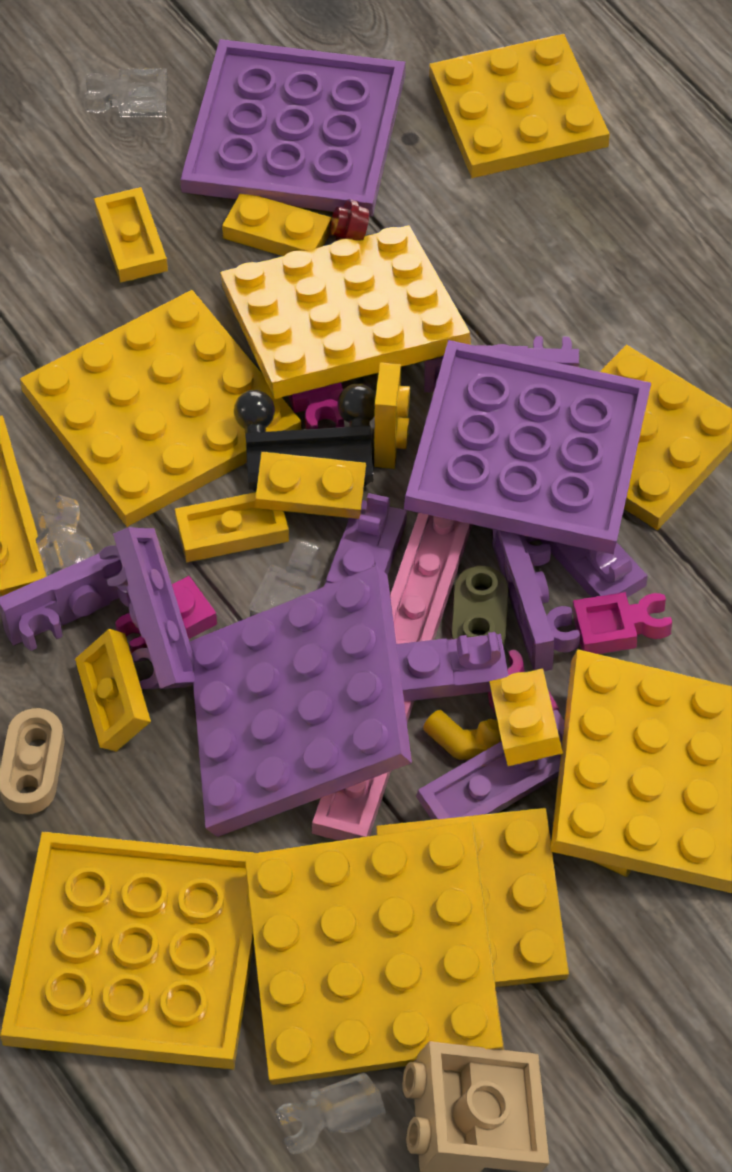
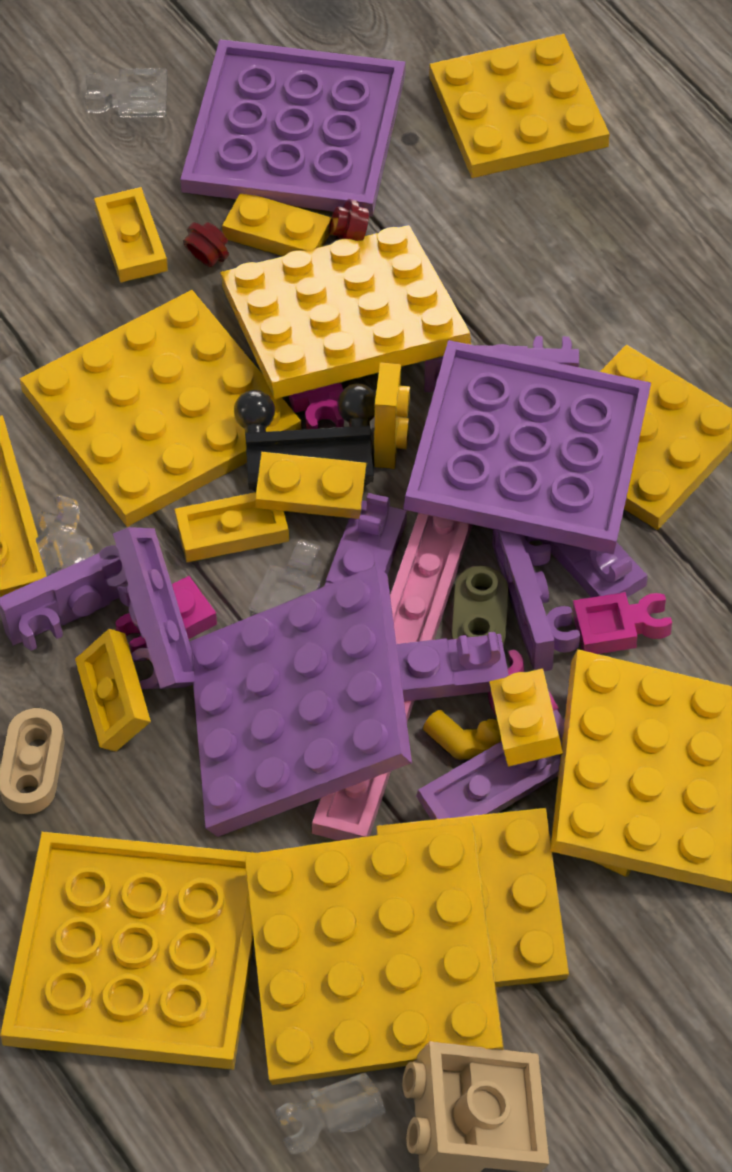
(206, 243): none -> dark red plate

